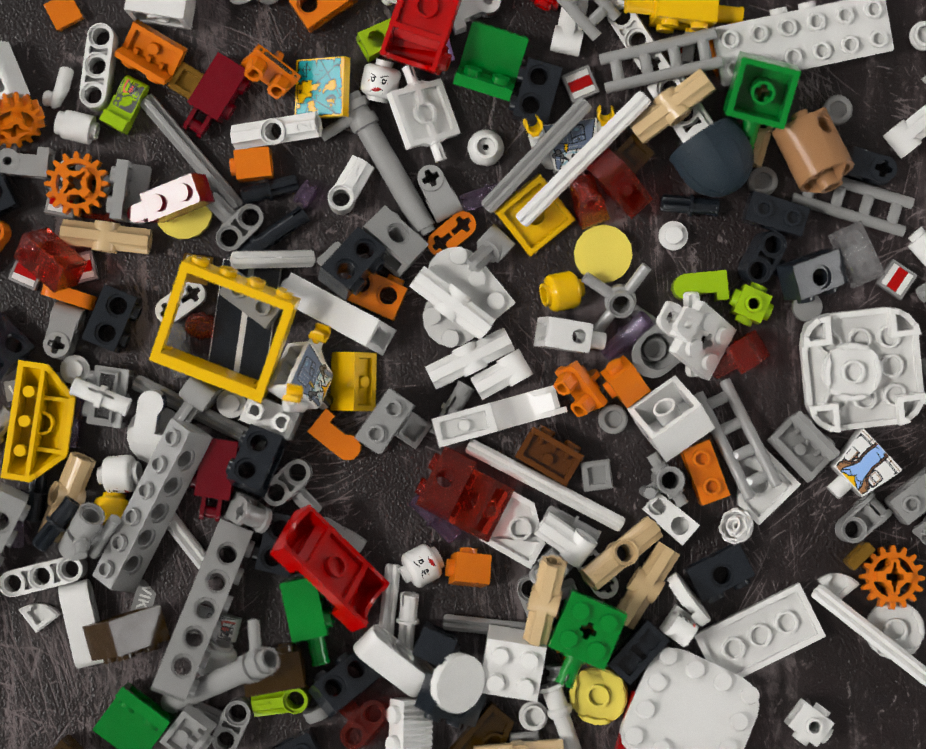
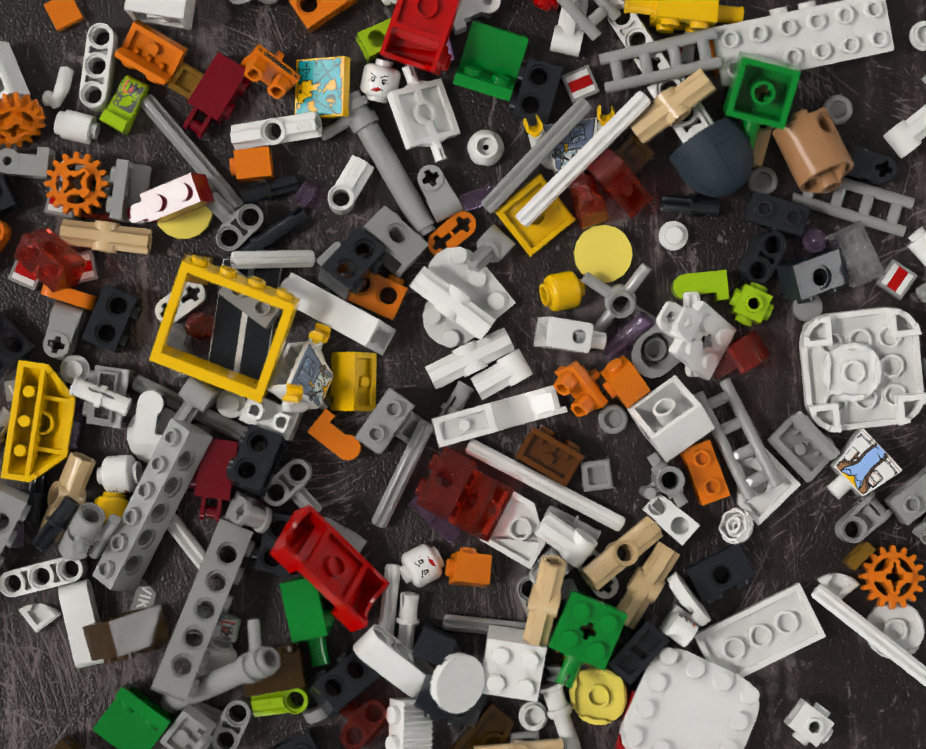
(402, 474): none -> light grey axle
(814, 241): none -> clear purple axle

